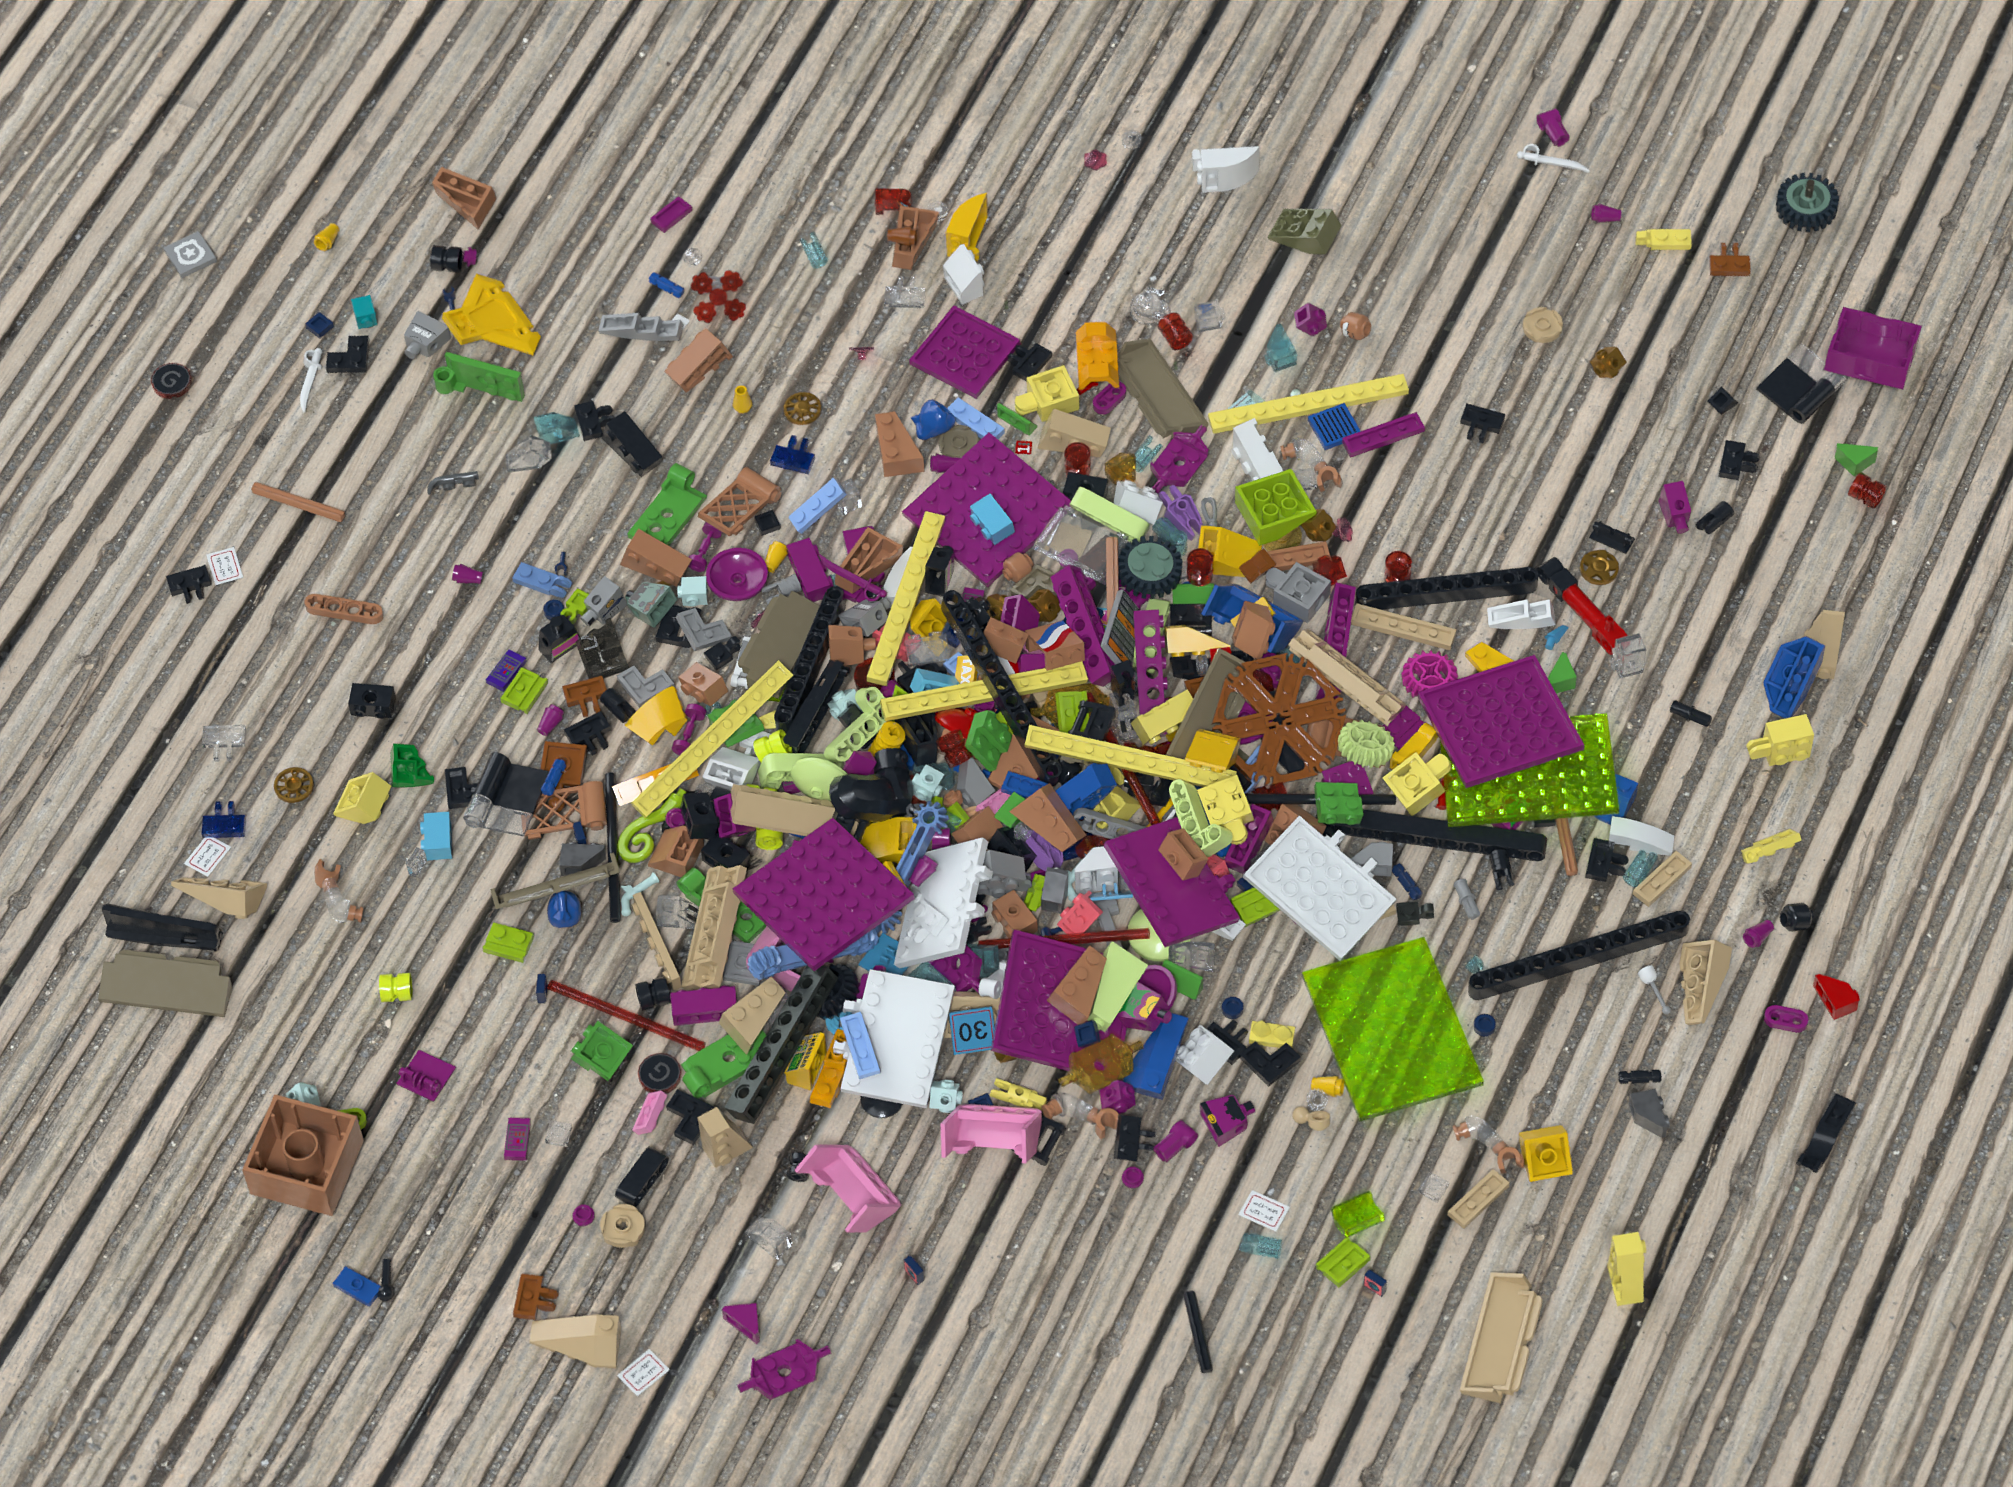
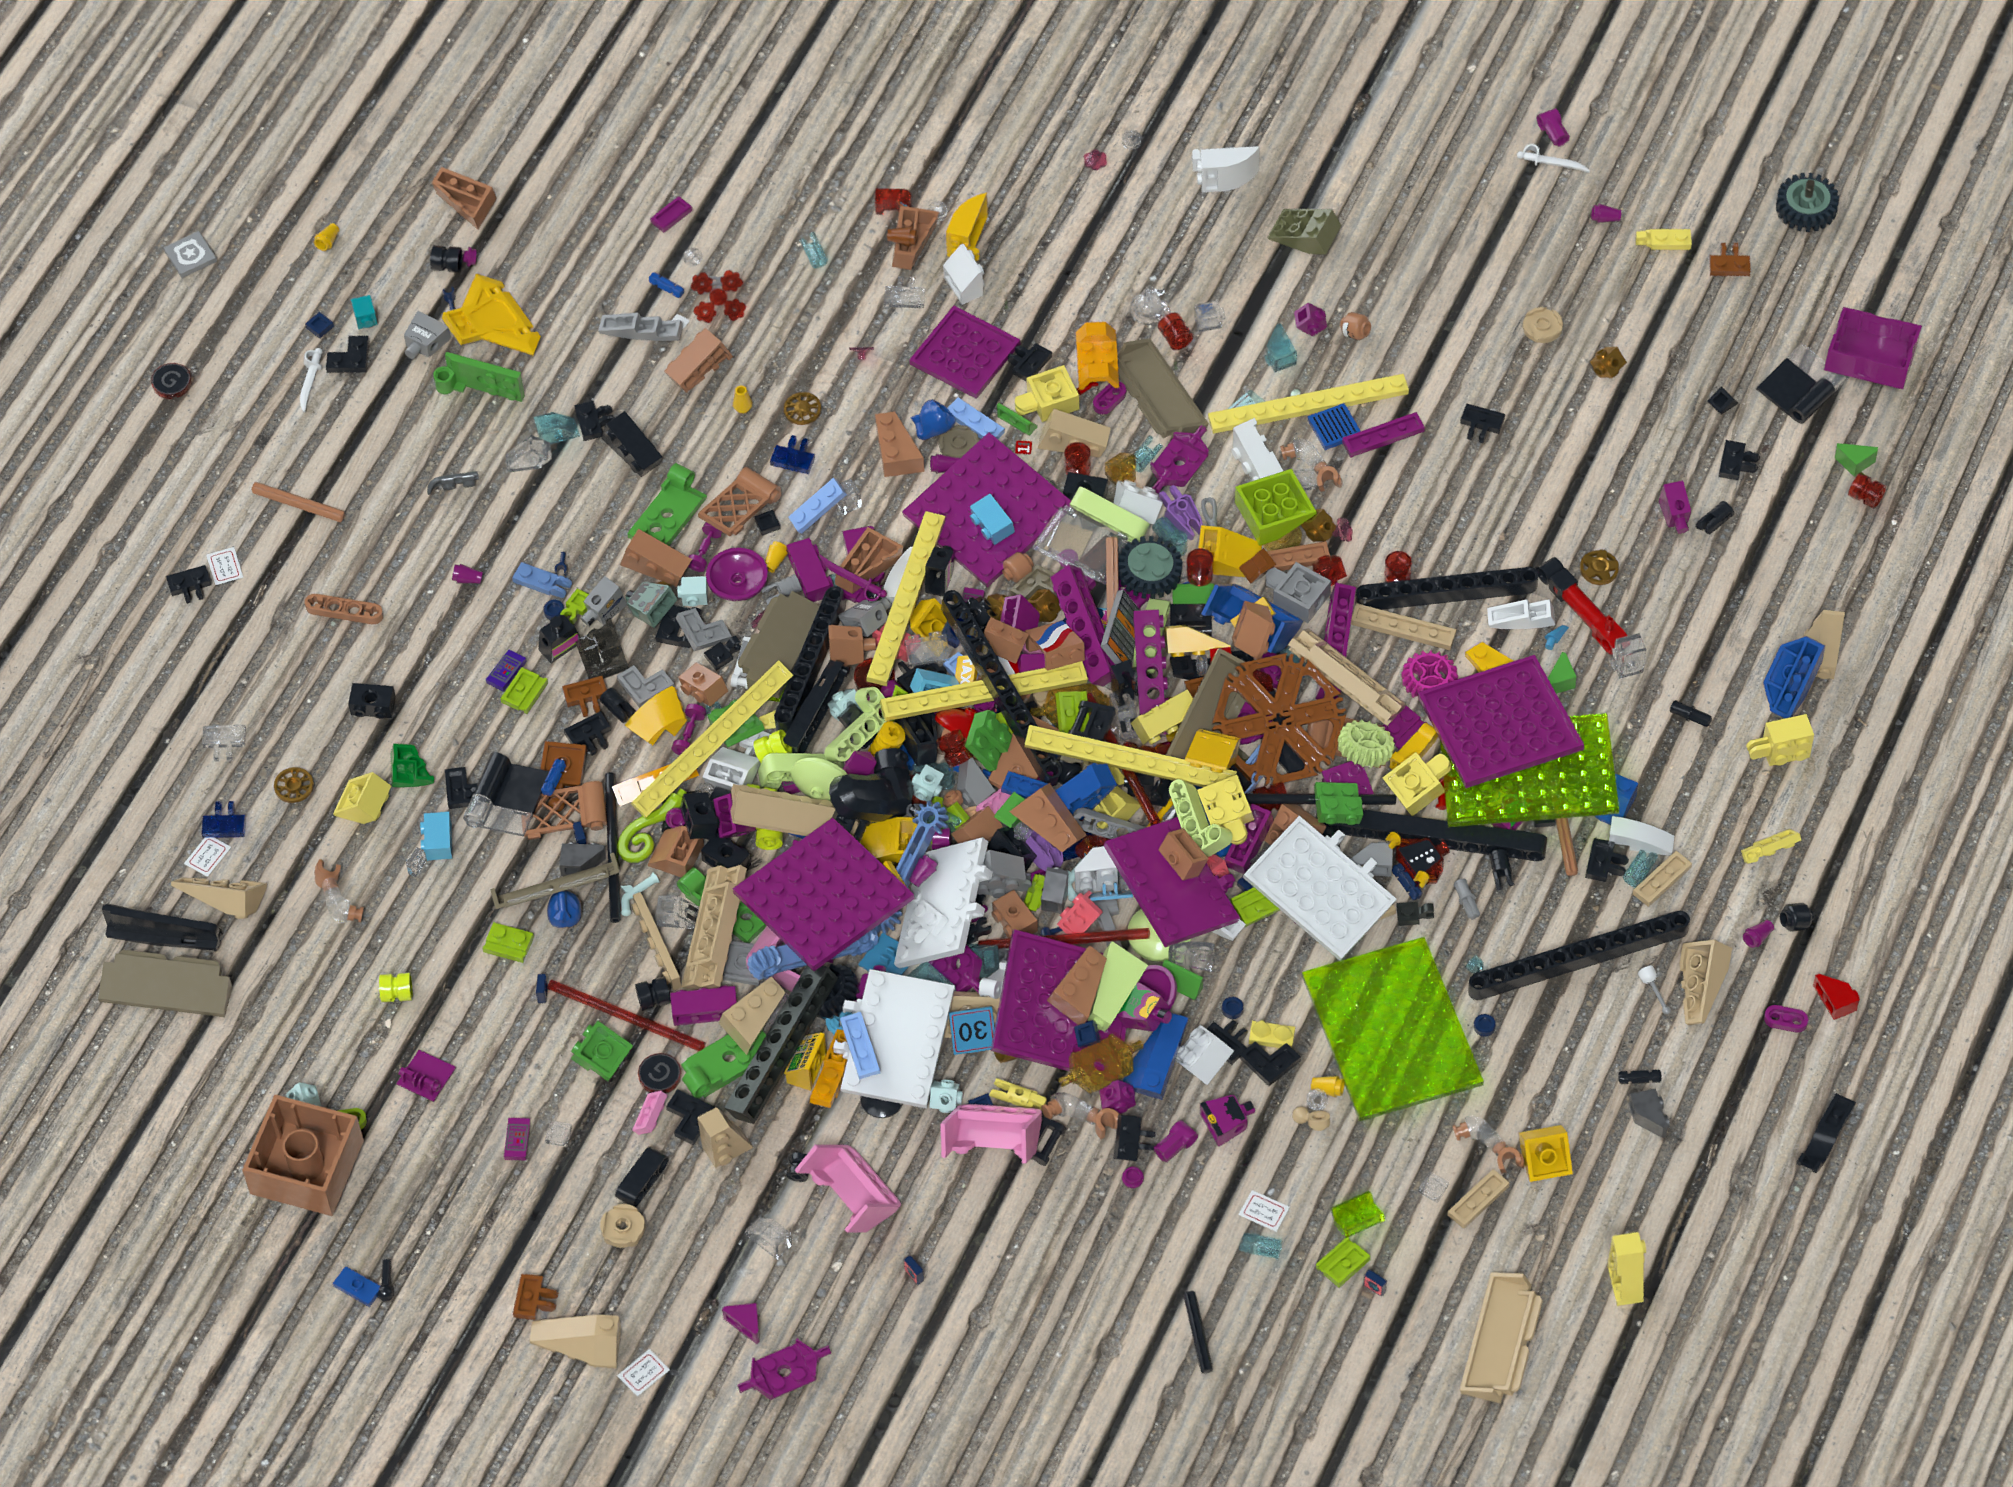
(550, 719): magenta cone -> none
(583, 1215): magenta plate -> none
(1419, 858): none -> torso
(1612, 538): black hinge -> none

